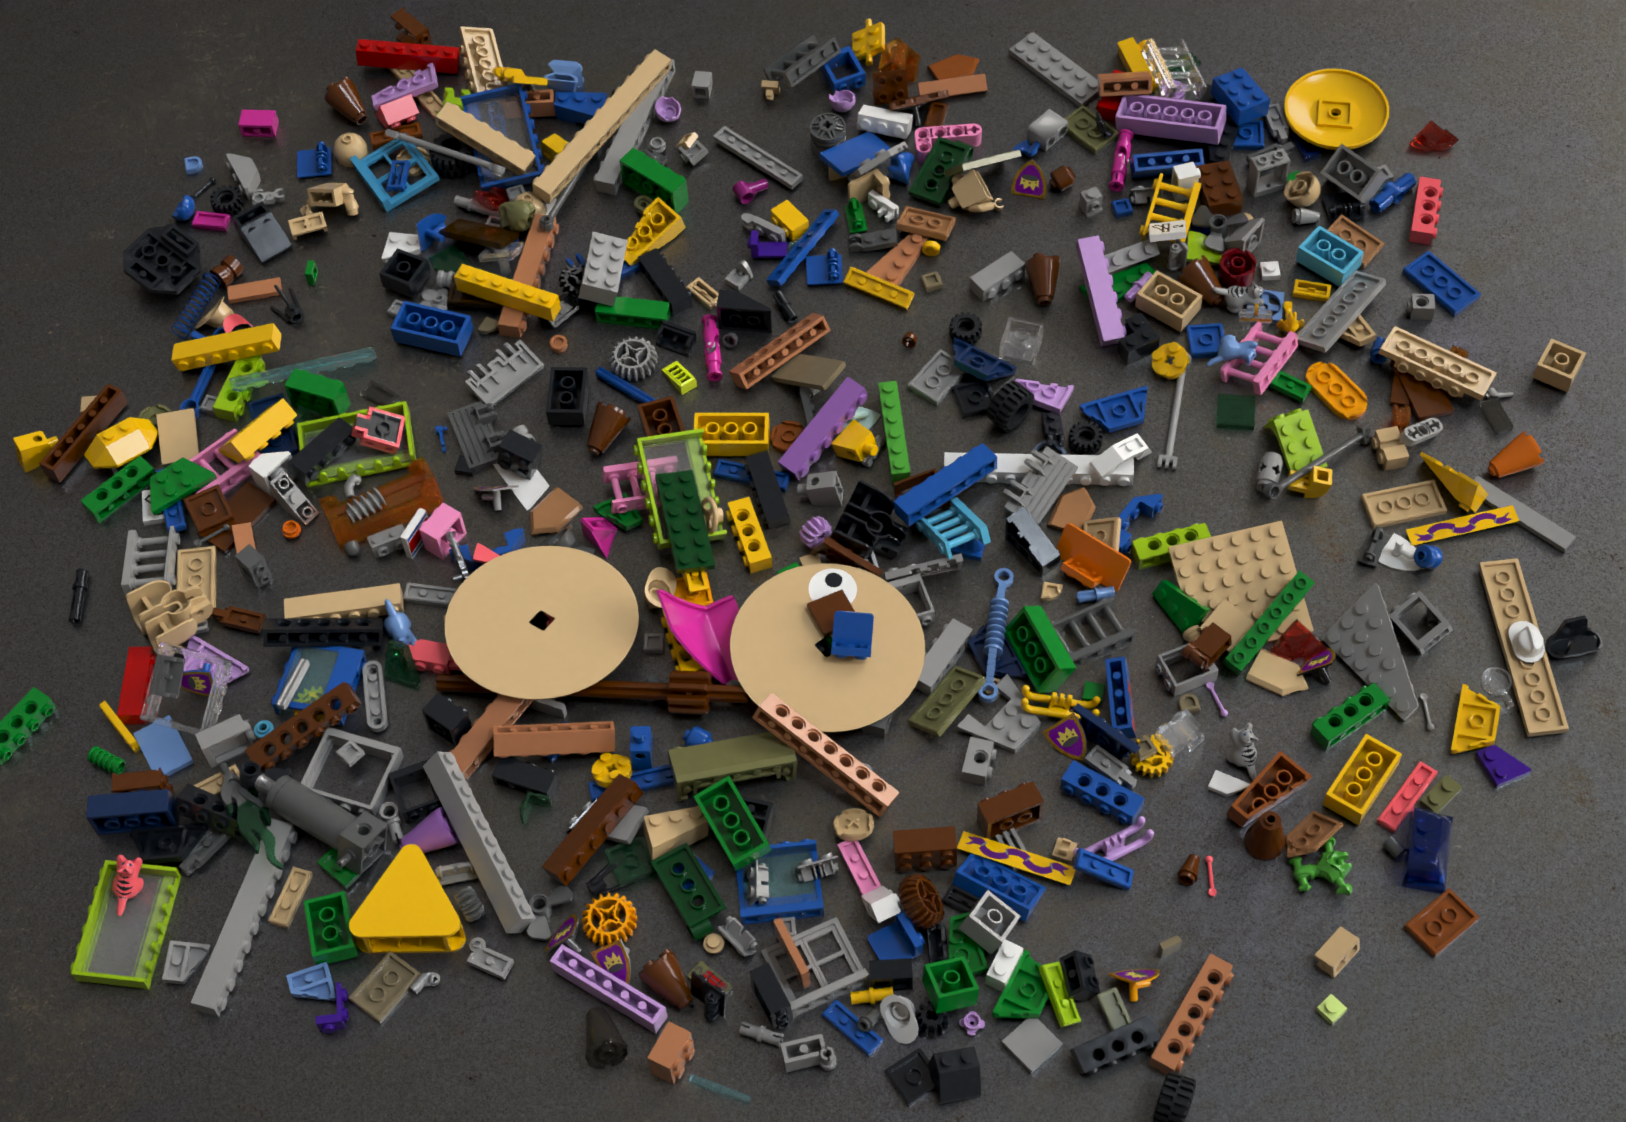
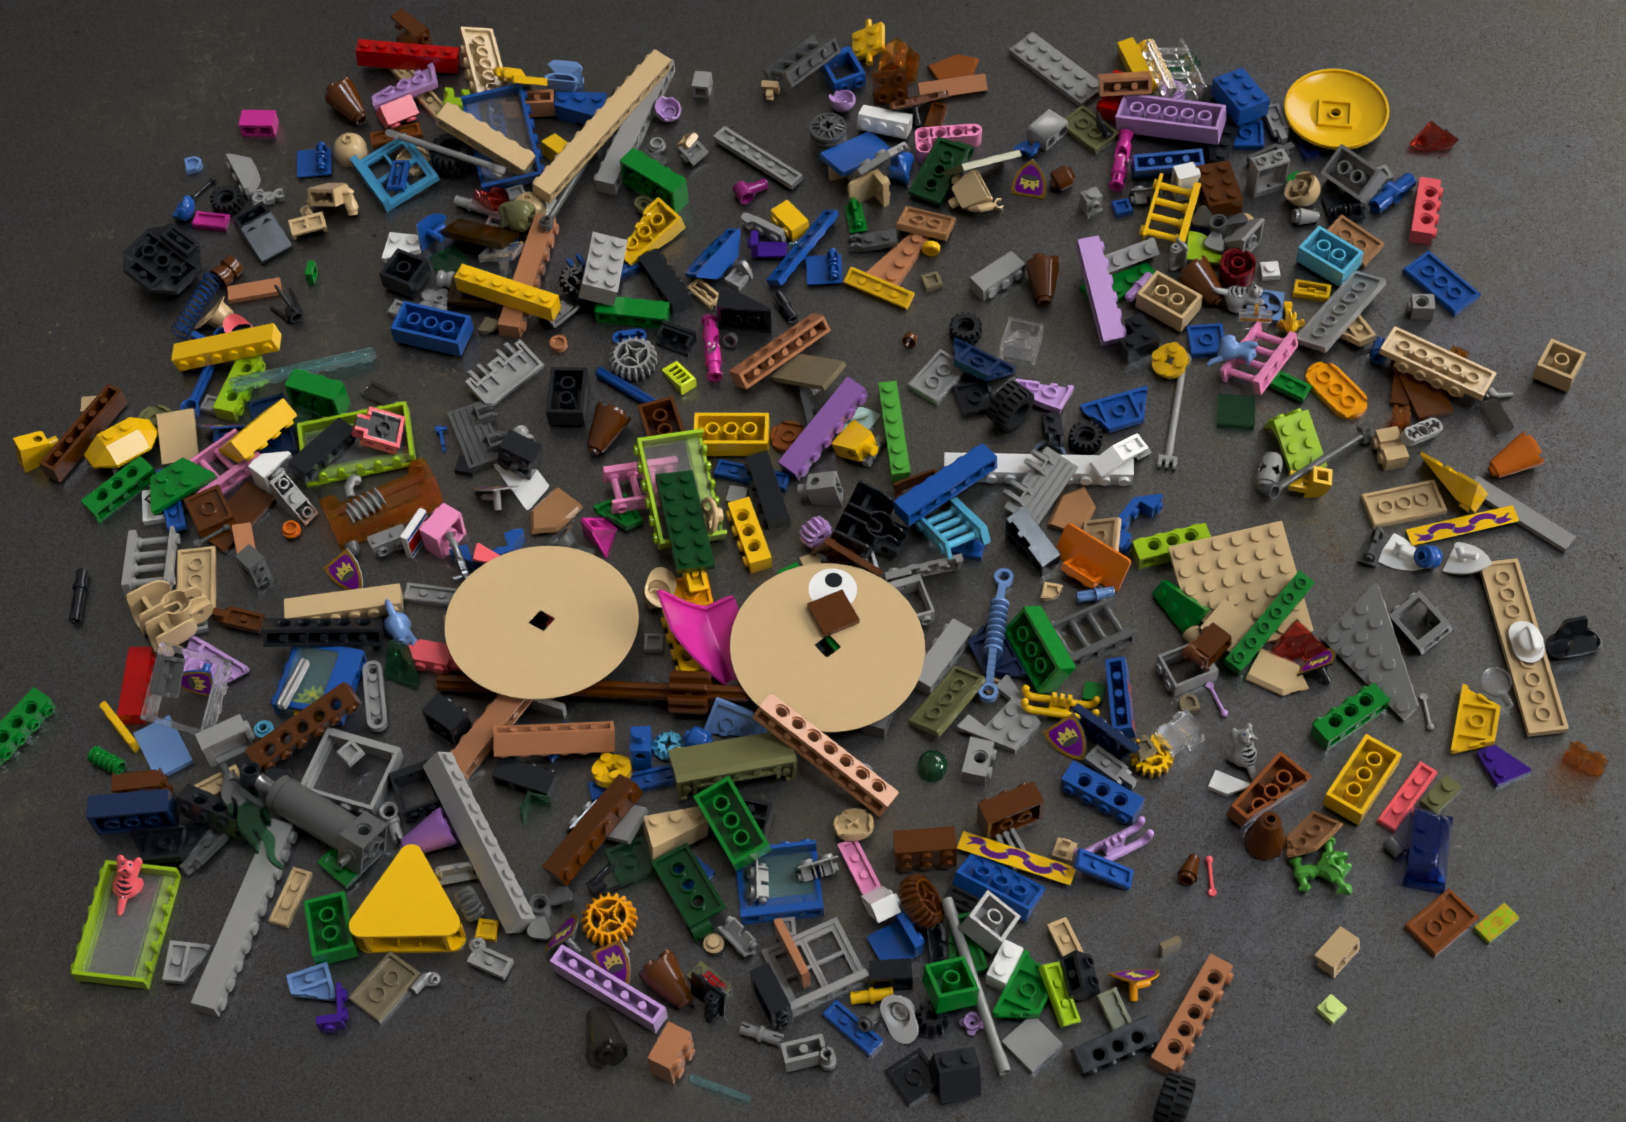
(217, 434): none -> blue shield
(345, 571): none -> shield
(487, 929): none -> yellow tile
(632, 333): none -> blue beam
(659, 747): none -> medium azure gear
(716, 256): none -> blue wedge
(732, 719): none -> medium blue wing
(736, 493): none -> light grey tile
(852, 634): blue bracket -> none
(883, 206): white plate -> none
(932, 766): none -> clear green hair
(998, 1054): none -> light grey piece
(1064, 936): none -> tan plate
(1167, 231): white tile -> none
(1466, 559): none -> white shield
(1496, 923): none -> lime tile
(1579, 749): none -> clear orange hinge

